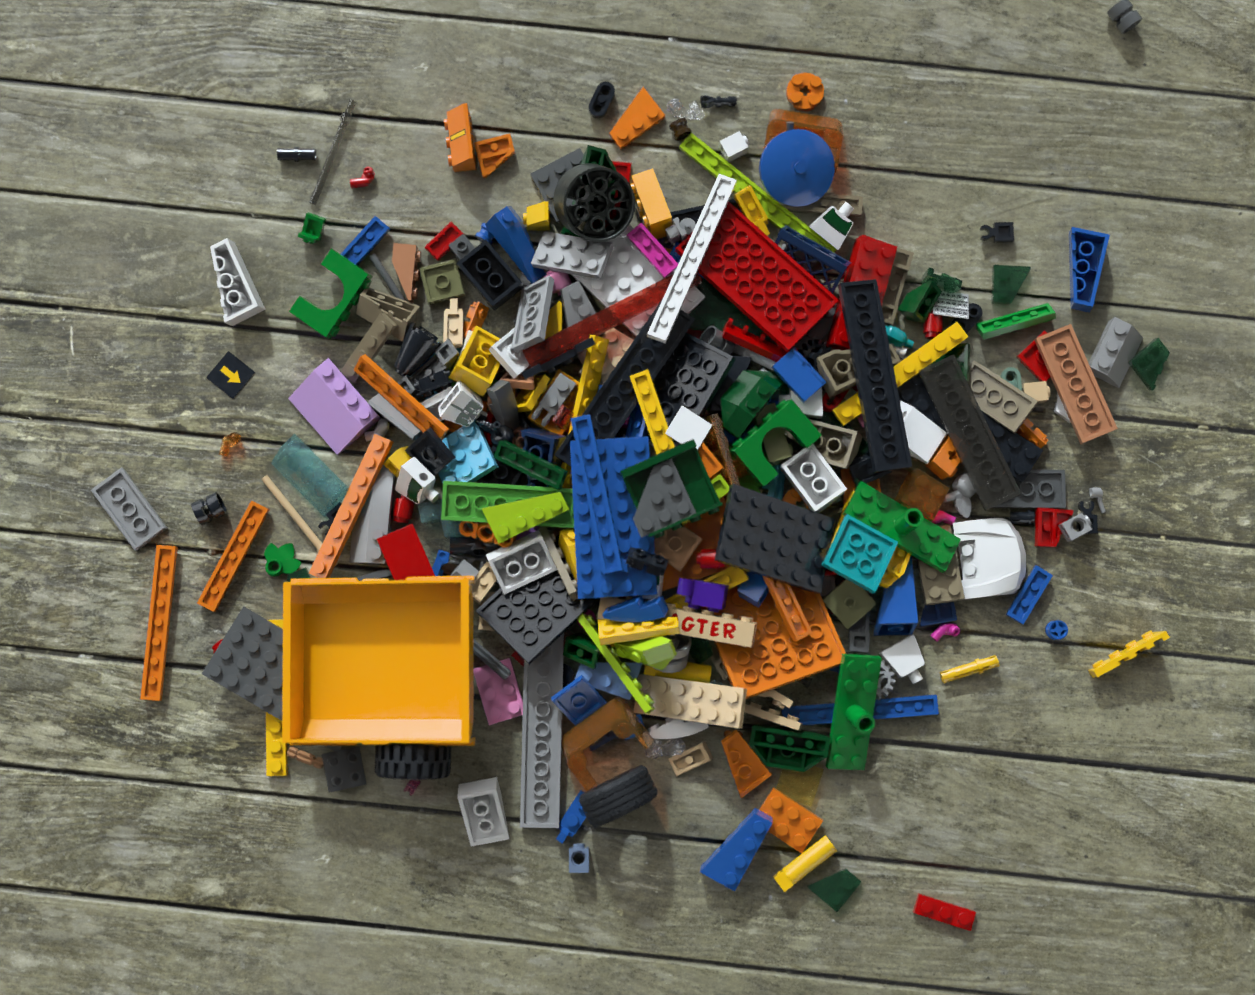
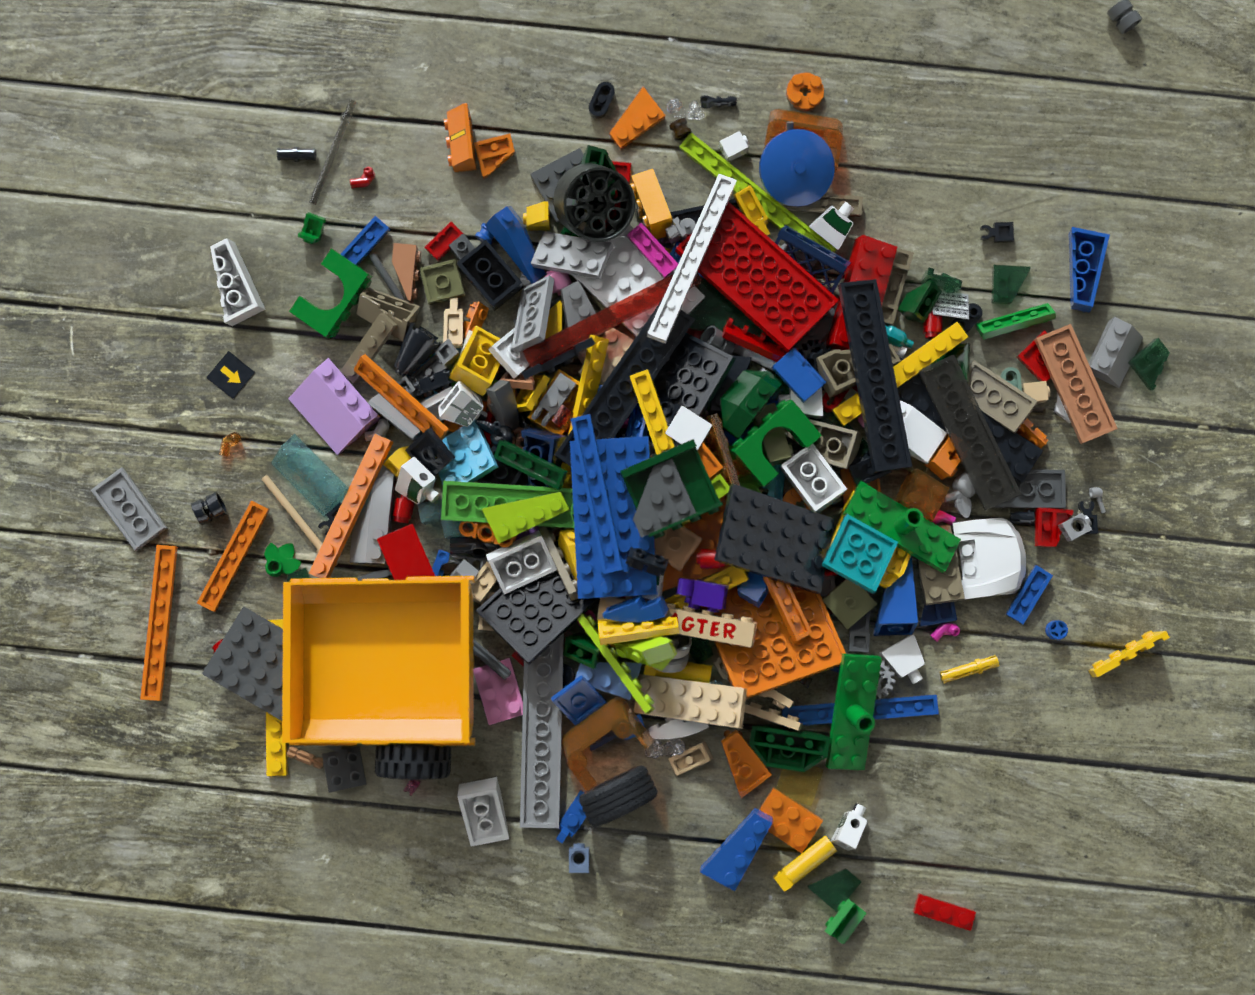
(845, 834): none -> white torso
(845, 921): none -> green bracket

